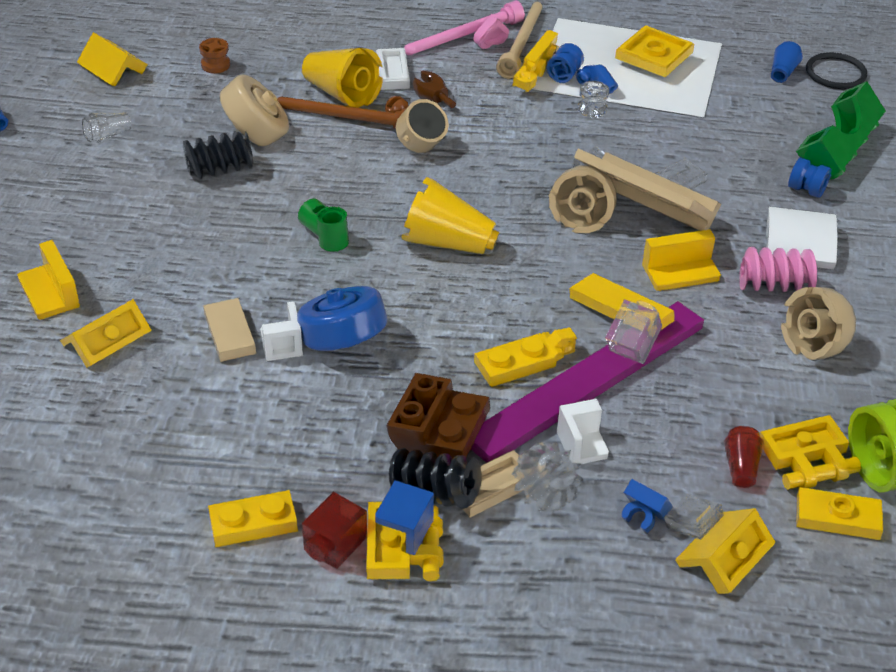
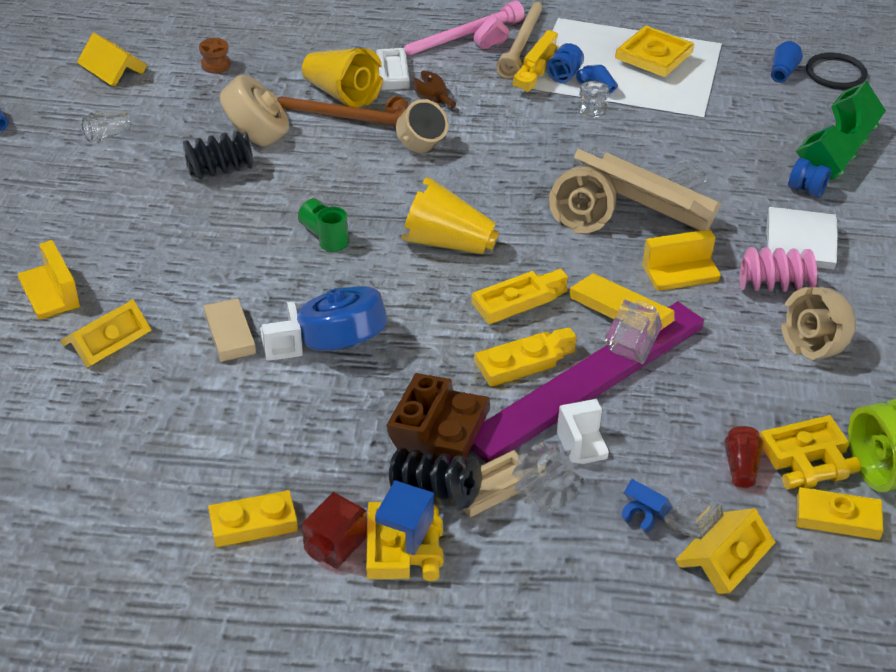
(518, 294): none -> yellow hinge

